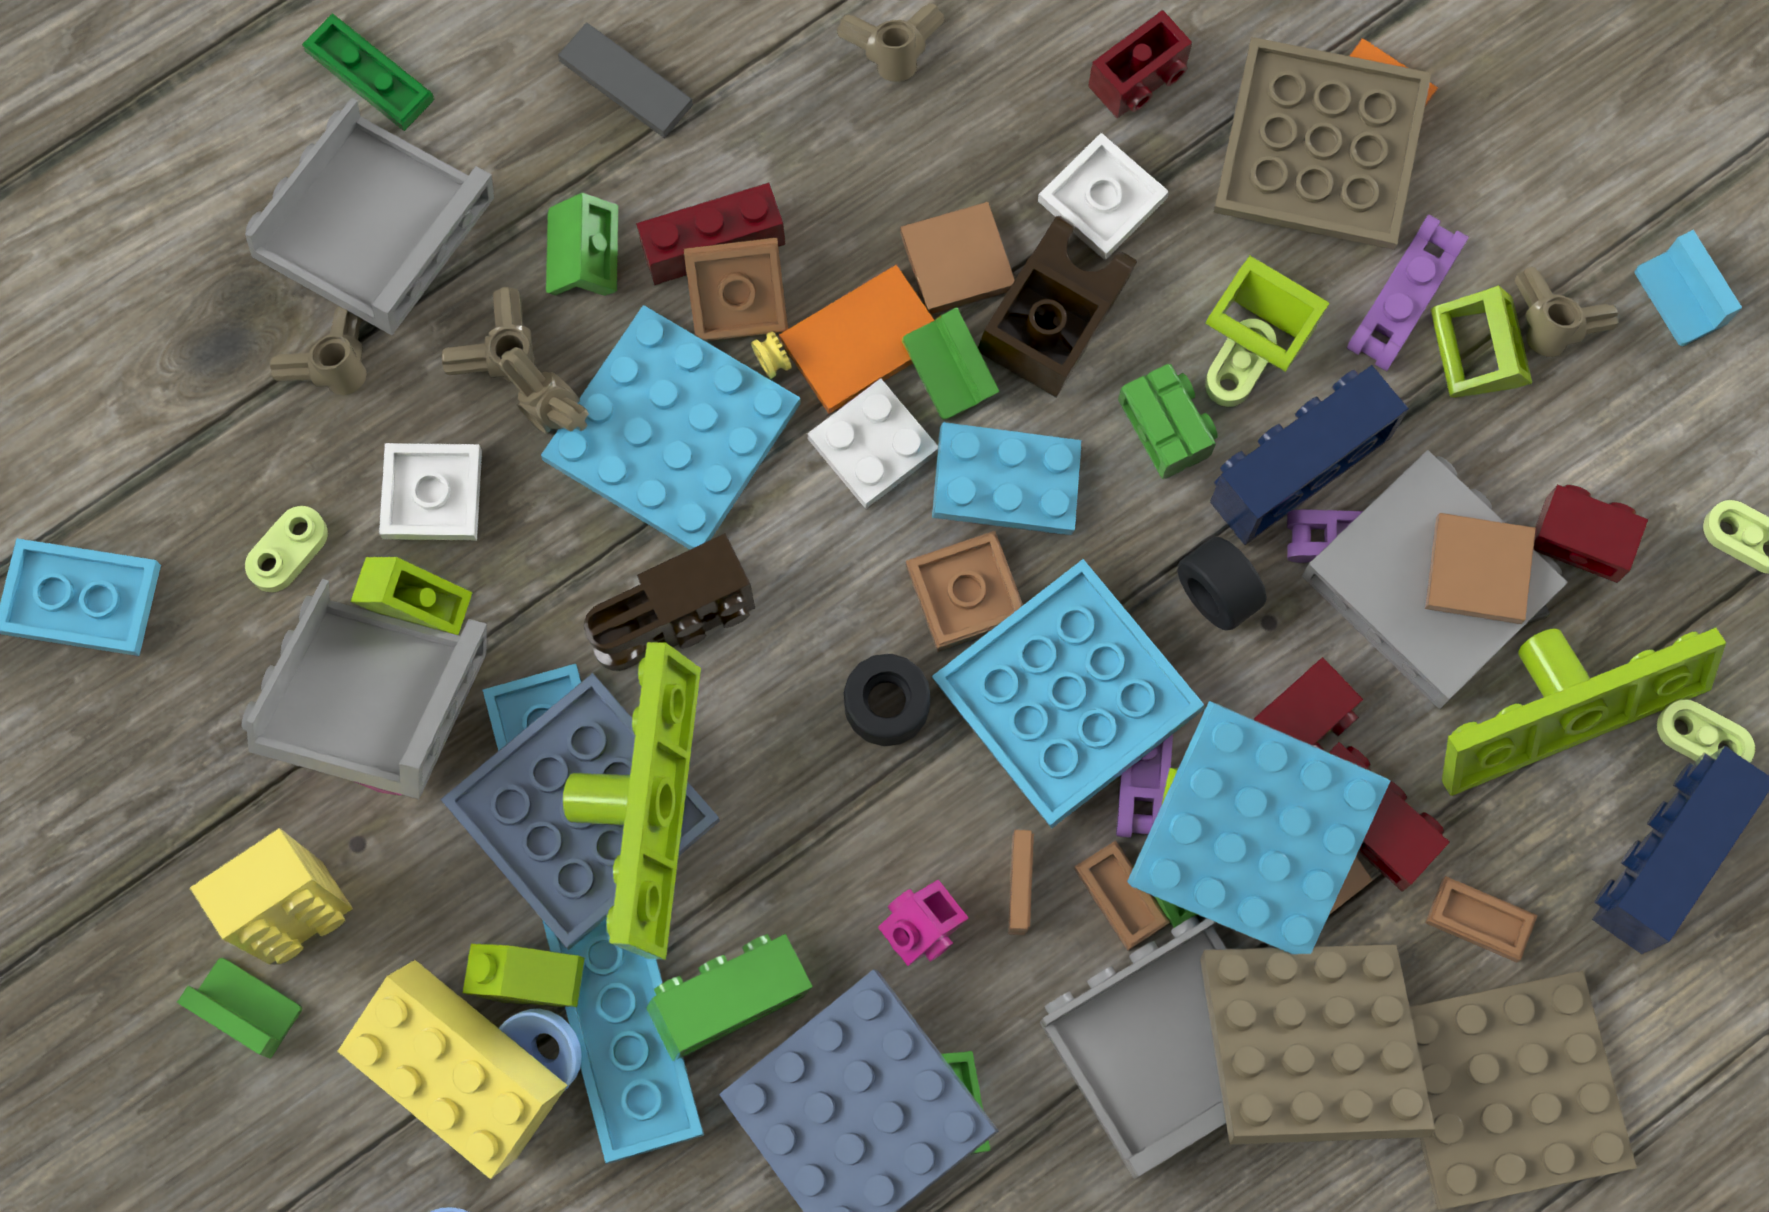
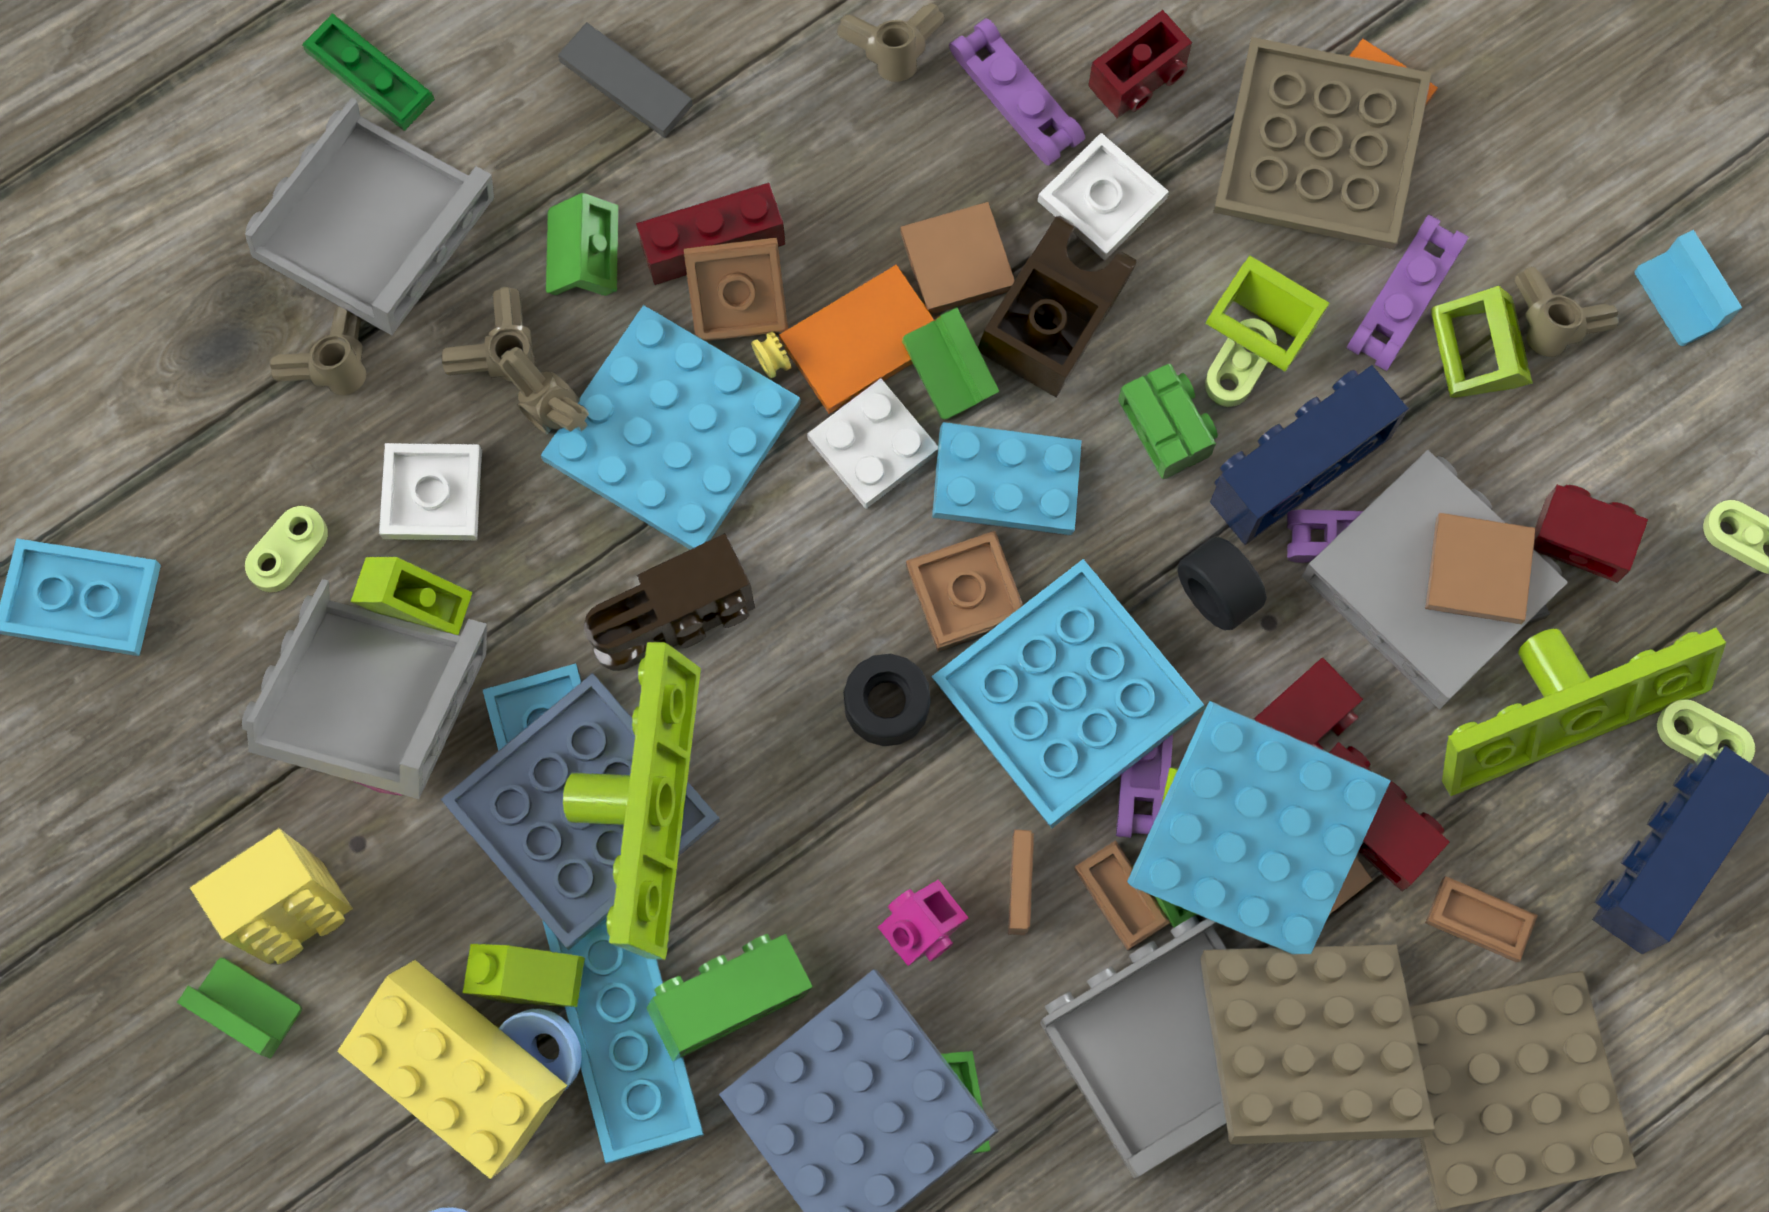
(1016, 92): none -> medium lavender plate

